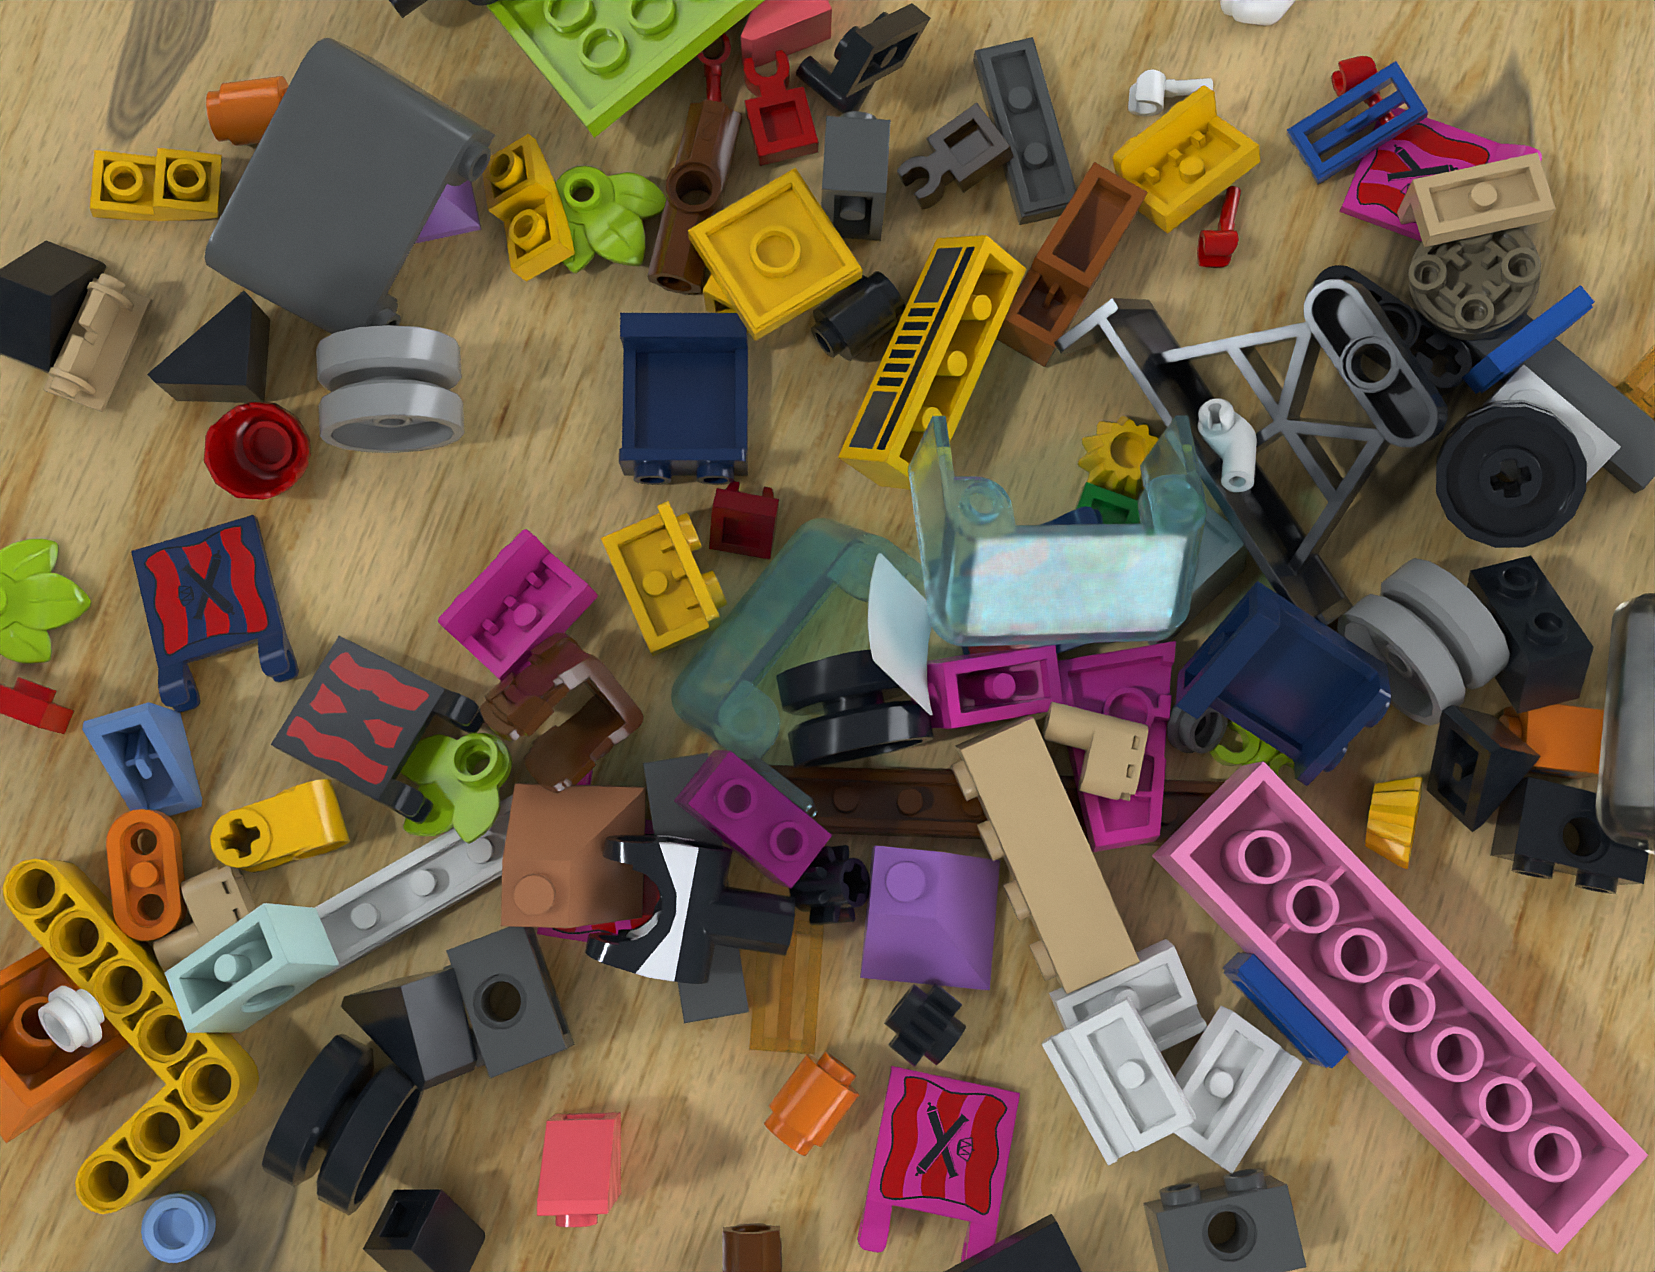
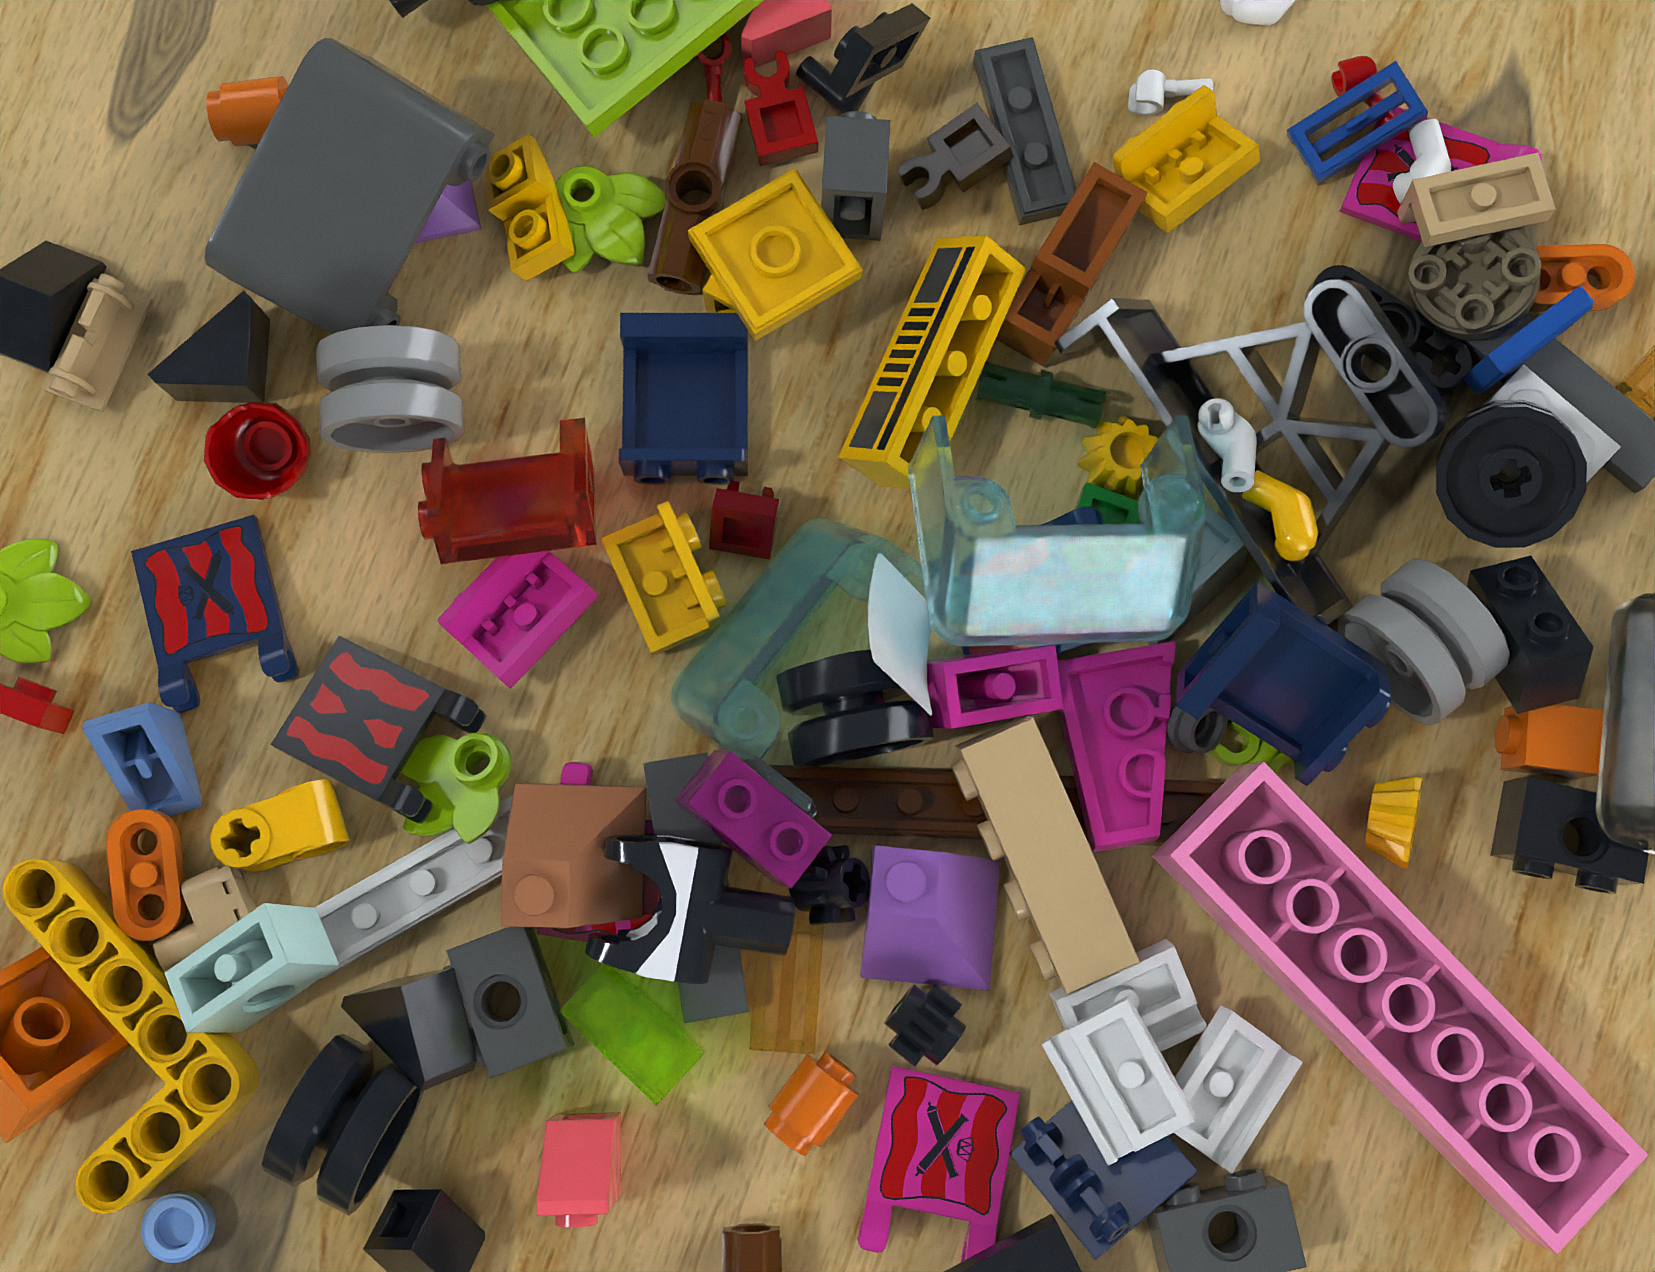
(72, 1018): white plate -> none
(158, 188): yellow slope -> none
(510, 502): none -> clear red panel
(526, 701): reddish brown piece -> none
(633, 1031): none -> clear neon green brick
(857, 316): black brick -> none
(1041, 395): none -> clear green pin
(1091, 1197): none -> dark blue hinge
(1111, 748): tan piece -> none
(1217, 246): red hand -> none
(1284, 1010): blue tile -> none
(1291, 515): none -> yellow arm
(1429, 153): none -> white arm
(1476, 764): black slope -> none
(1568, 266): none -> orange plate

